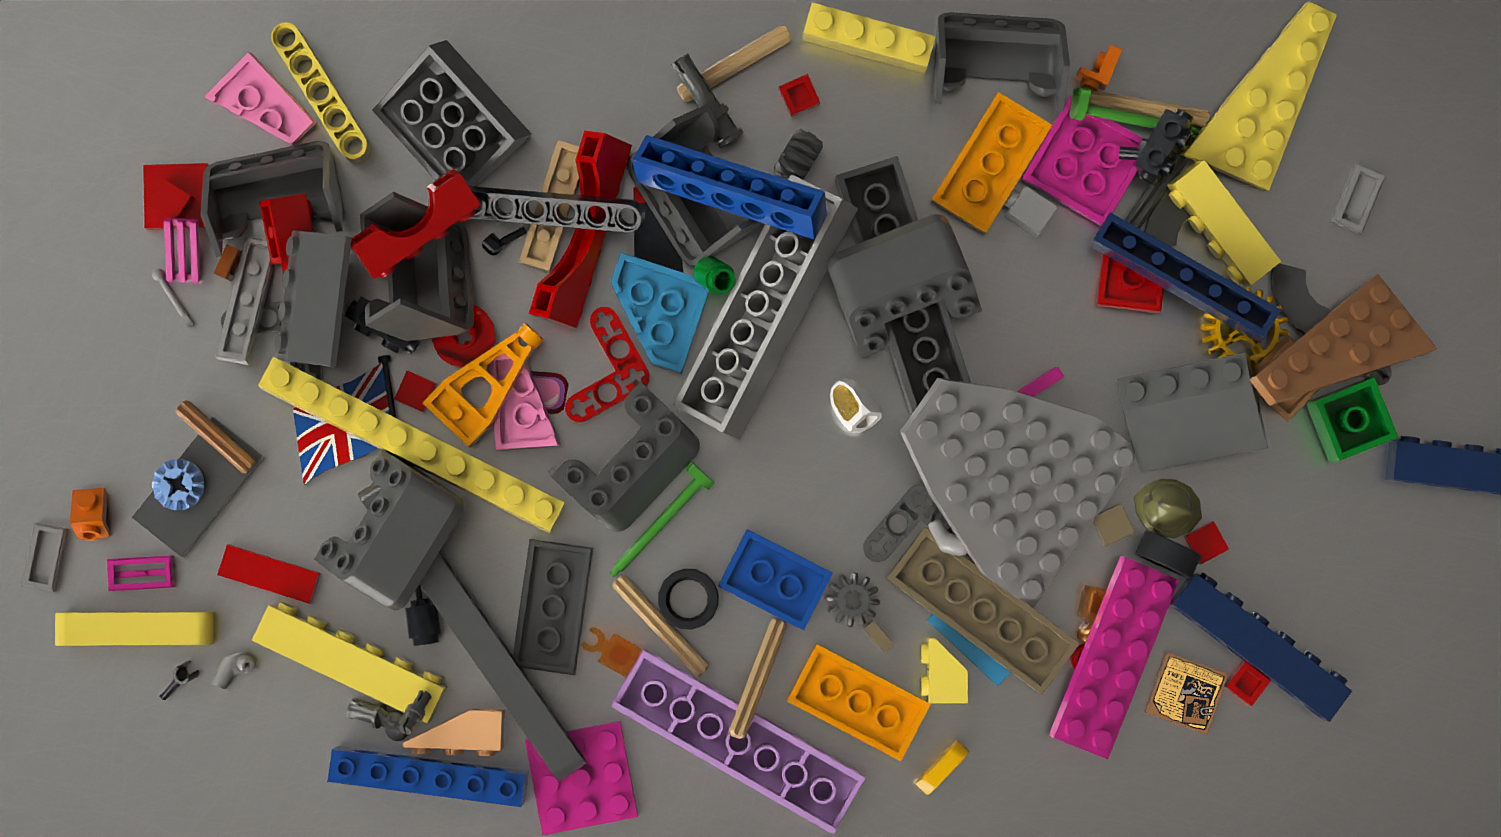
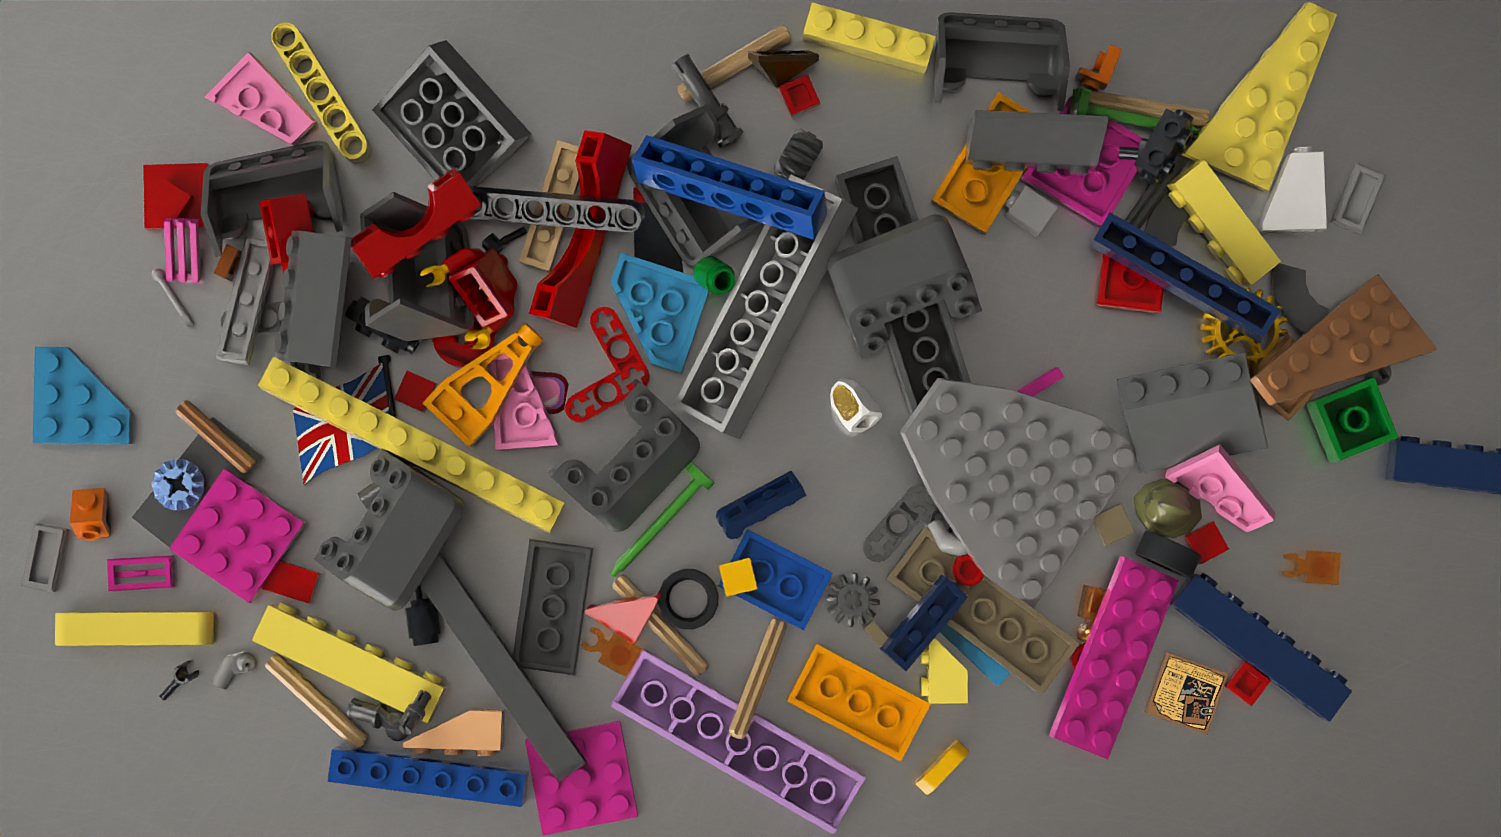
(75, 403): none -> dark azure plate
(237, 535): none -> dark pink plate
(316, 701): none -> tan axle
(483, 285): none -> red torso
(625, 616): none -> tile
(738, 577): none -> yellow tile
(759, 504): none -> dark blue plate
(782, 65): none -> dark brown slope
(923, 622): none -> dark blue plate
(966, 572): none -> red tile
(1034, 141): none -> dark grey slope
(1225, 486): none -> bright pink wing
(1297, 196): none -> white slope
(1317, 567): none -> clear orange plate

